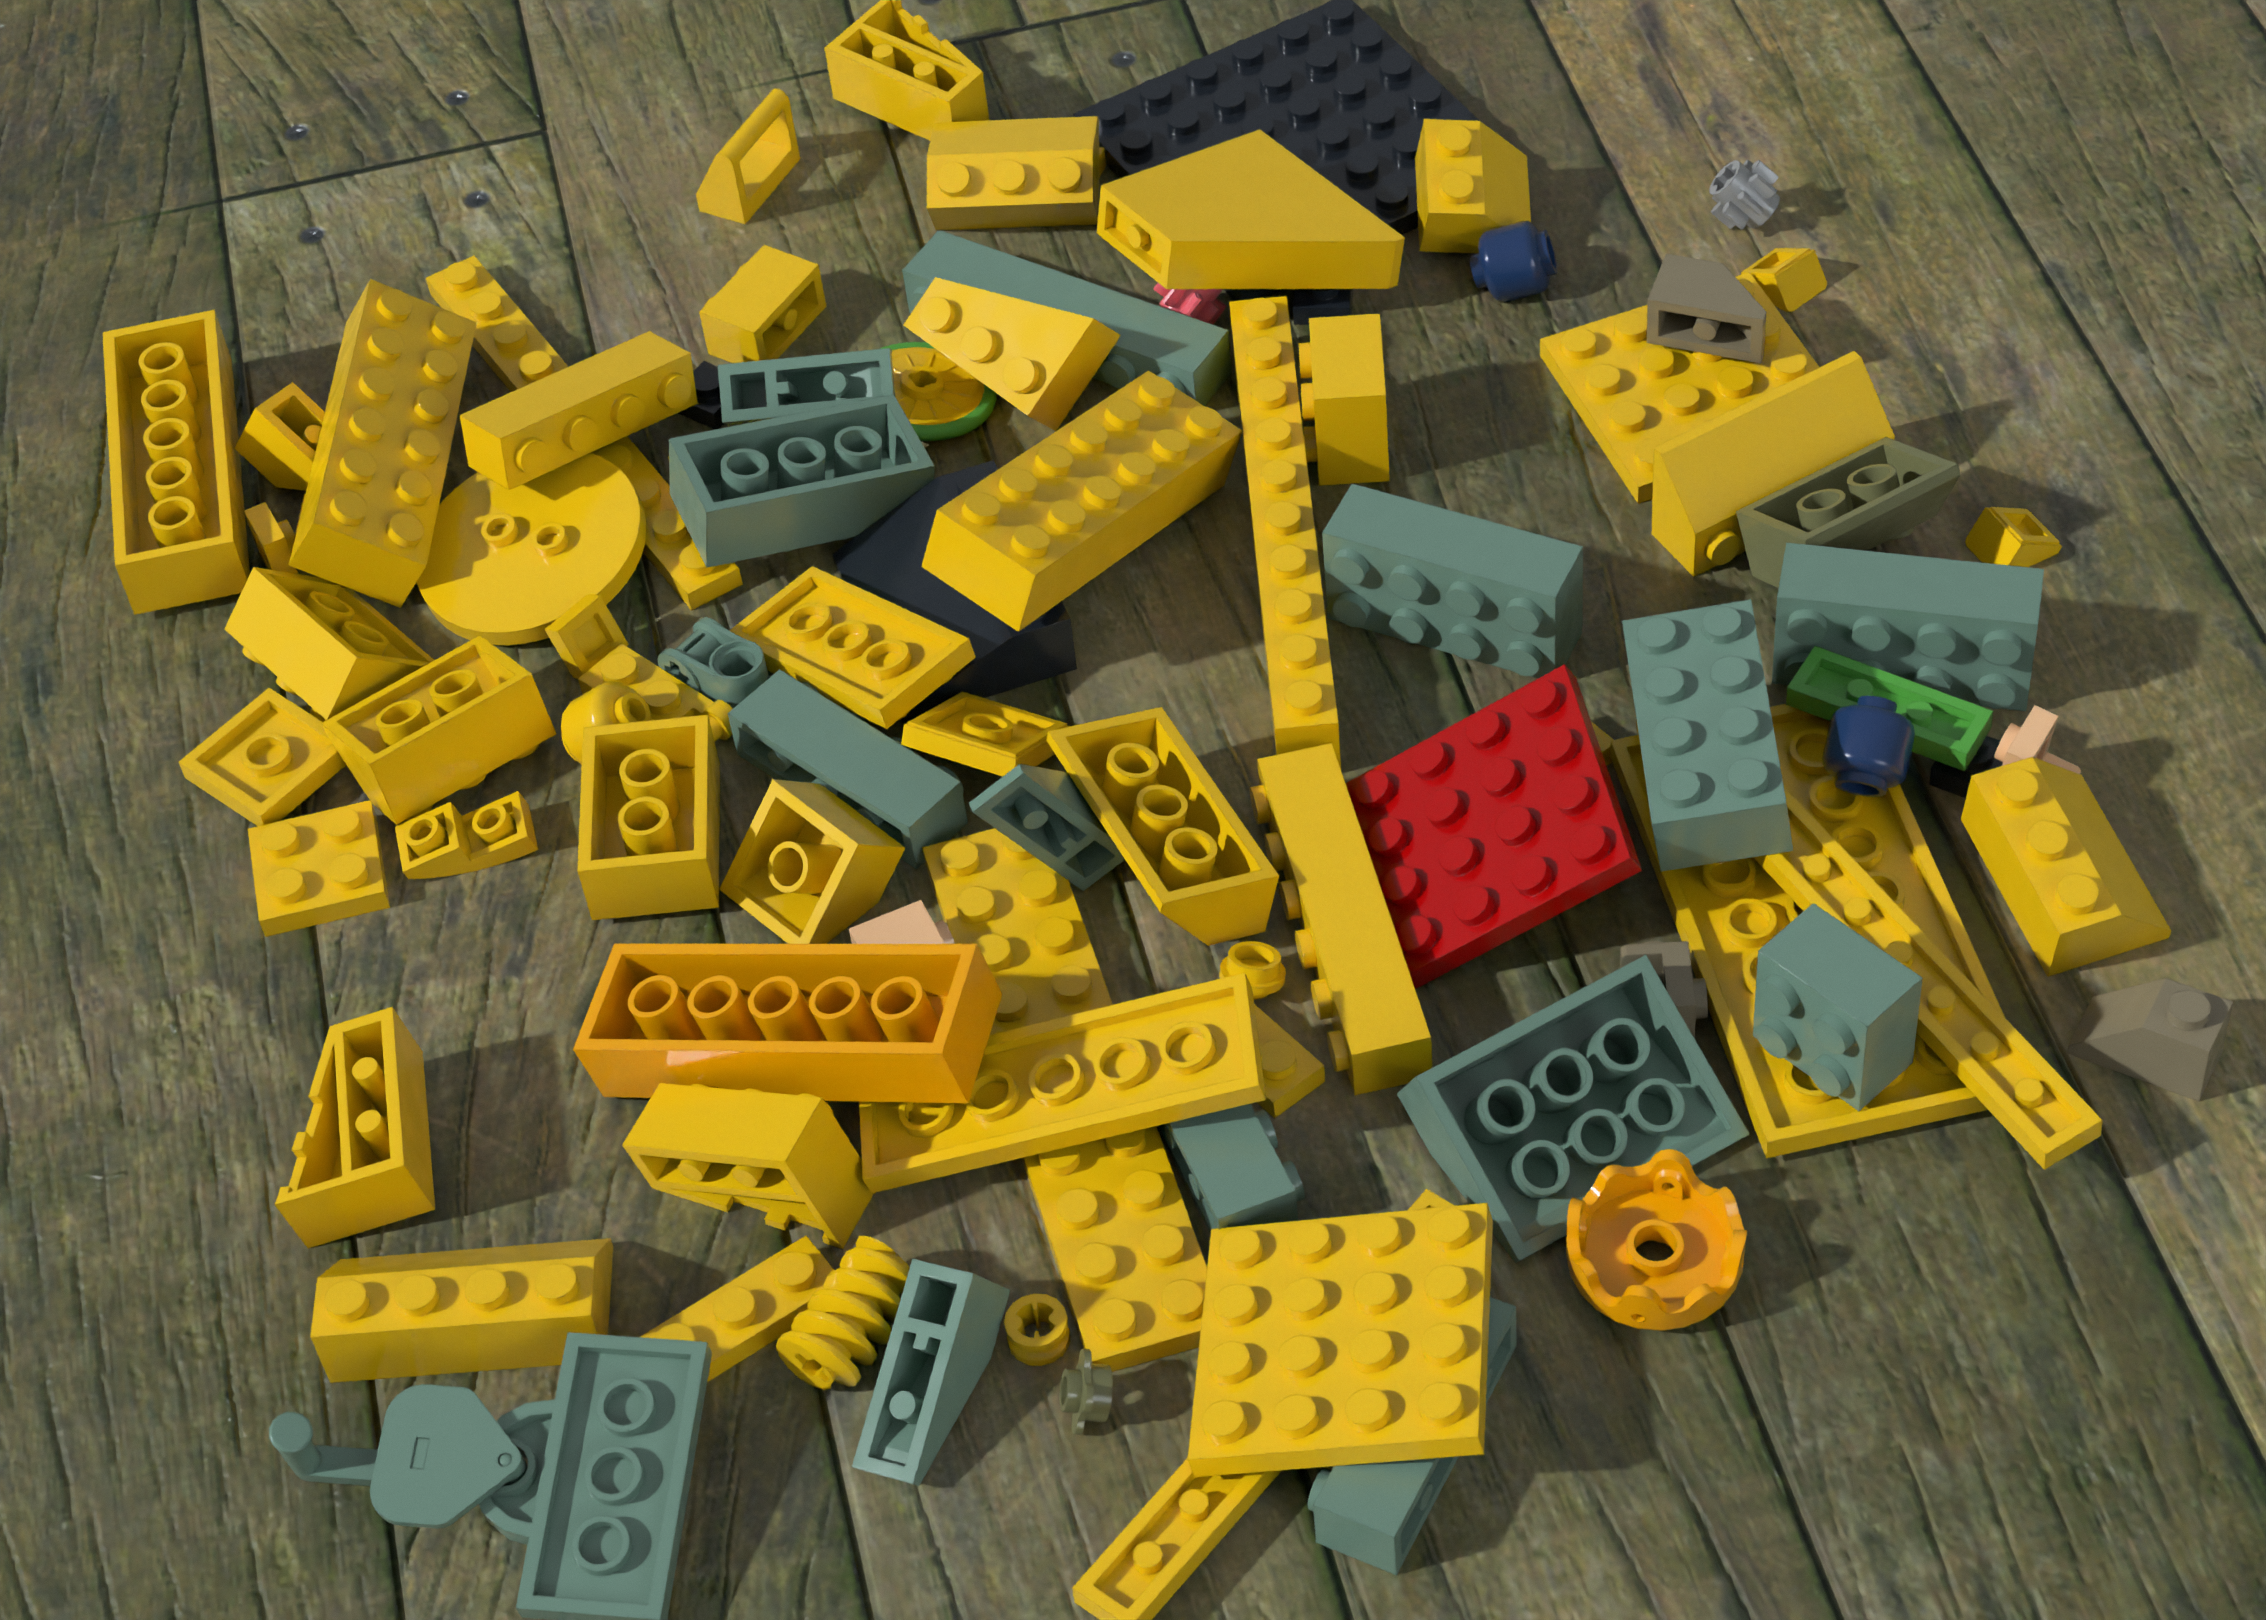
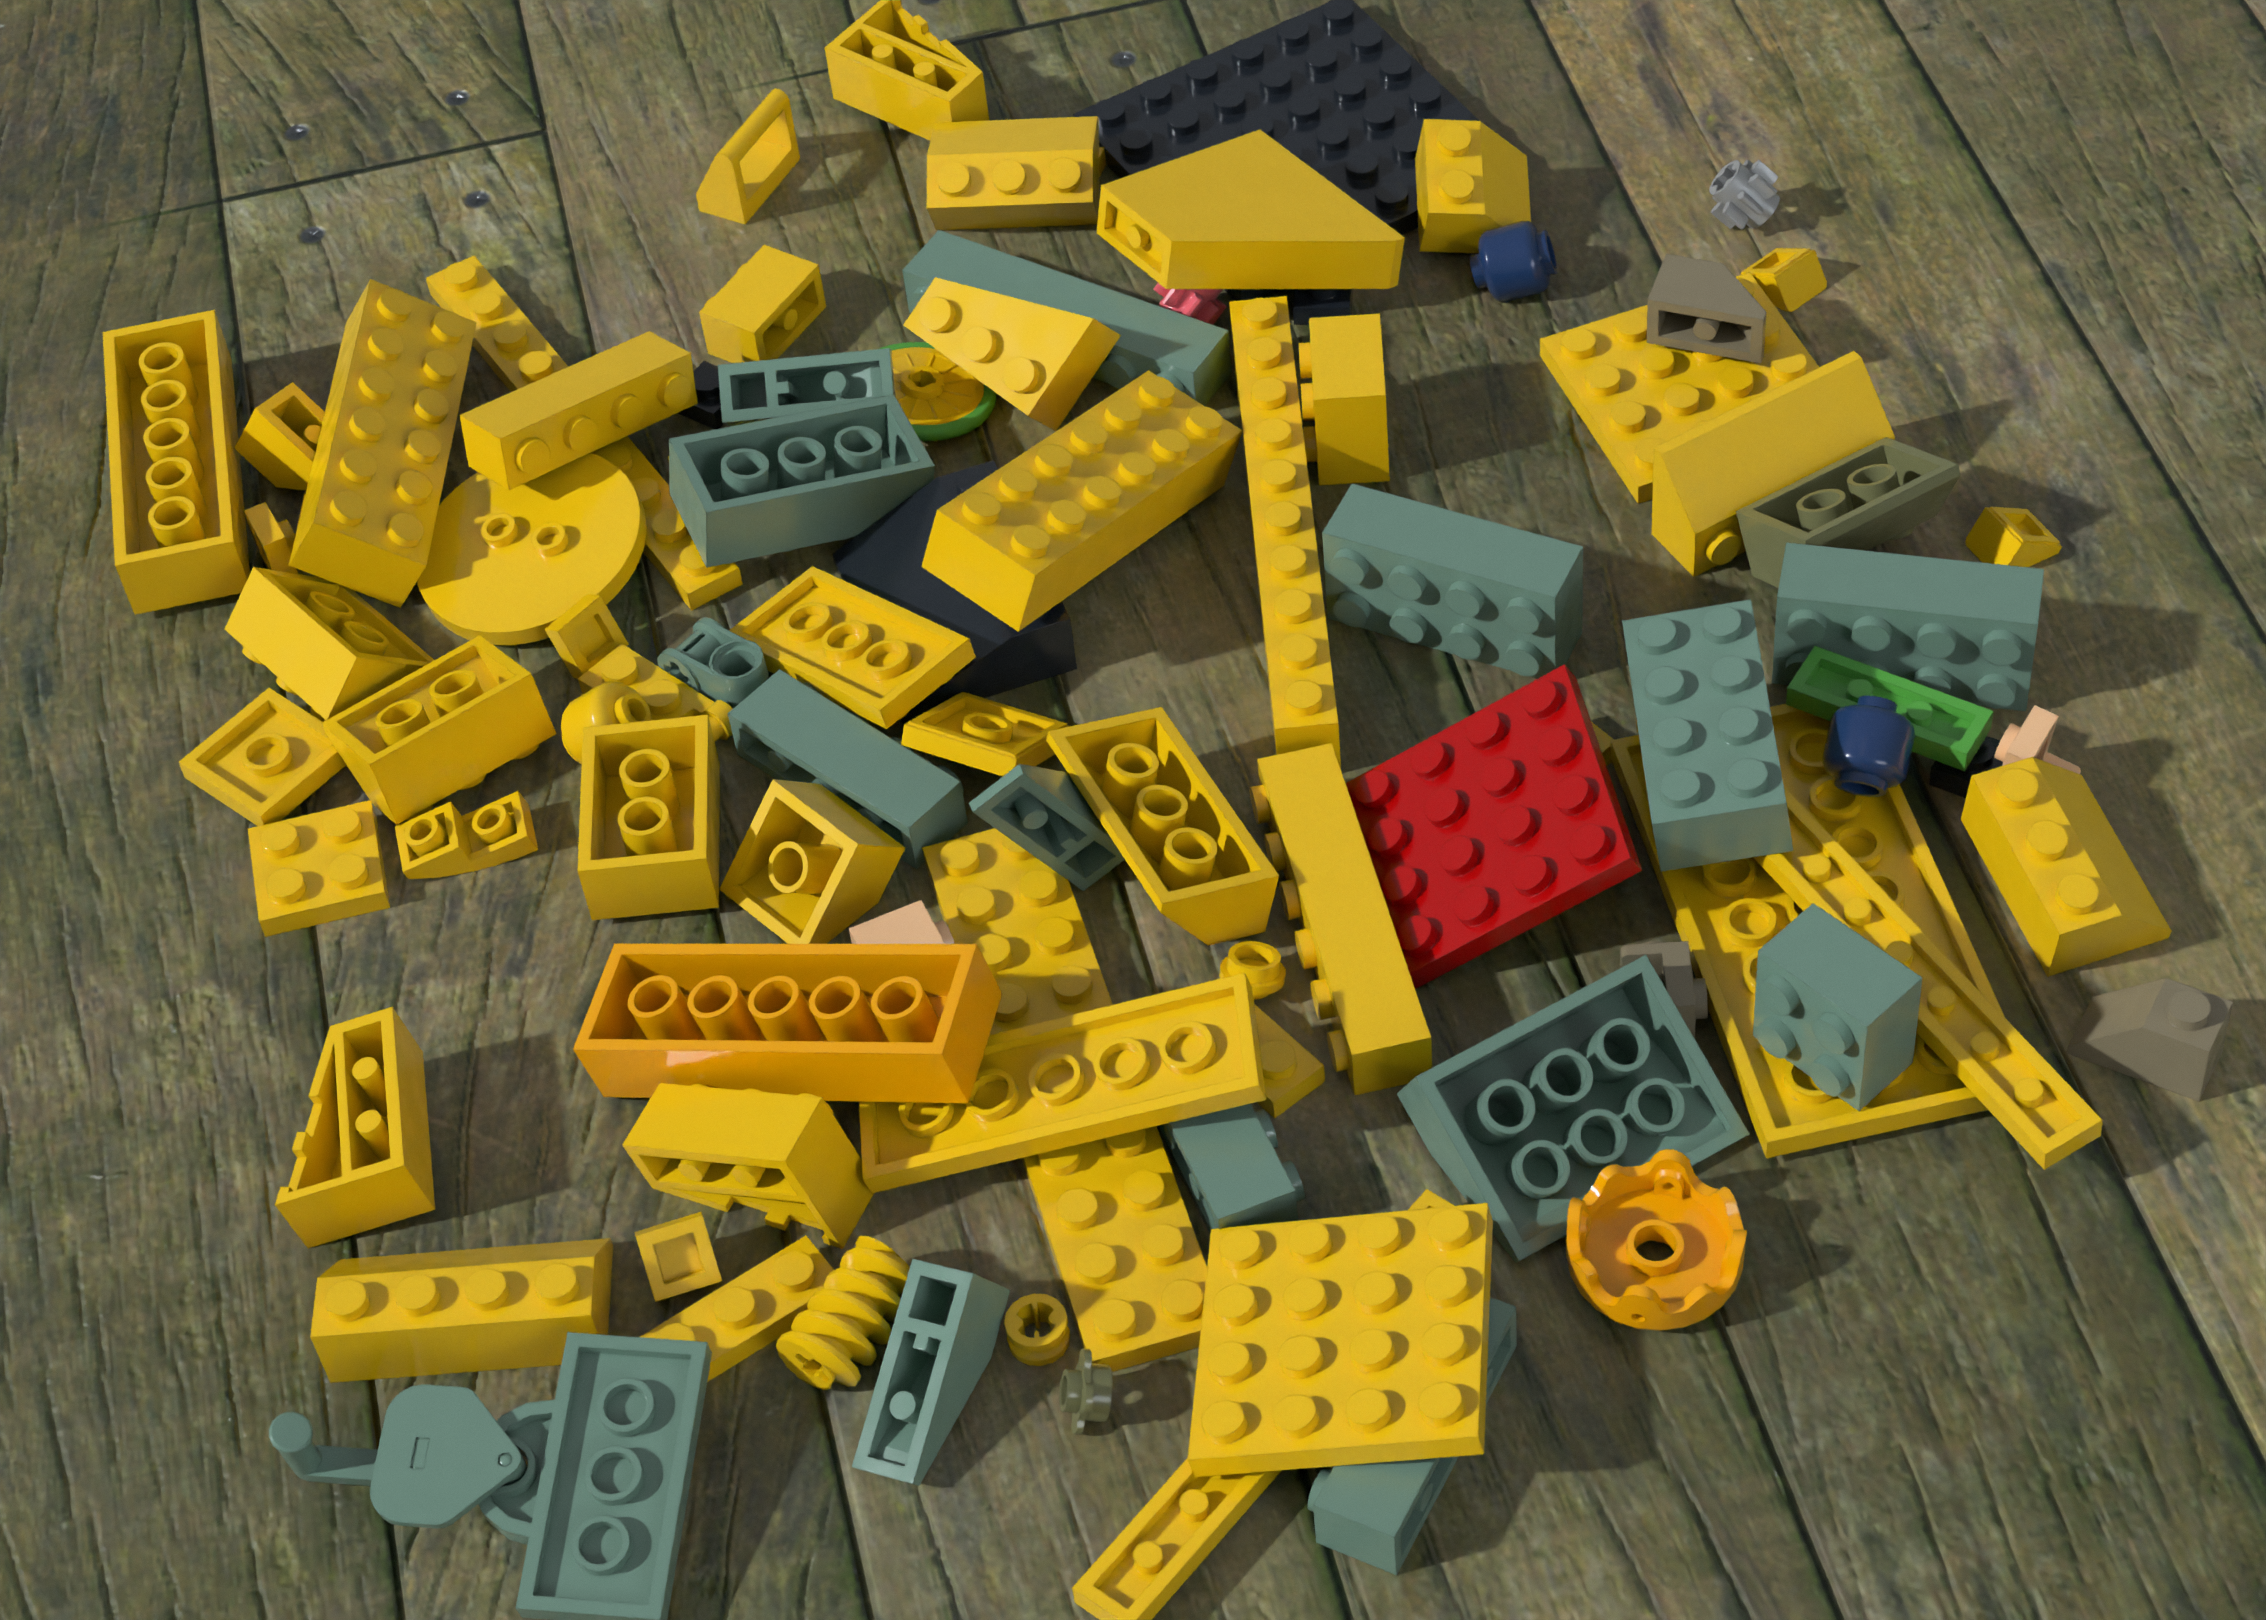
(678, 1256): none -> yellow plate

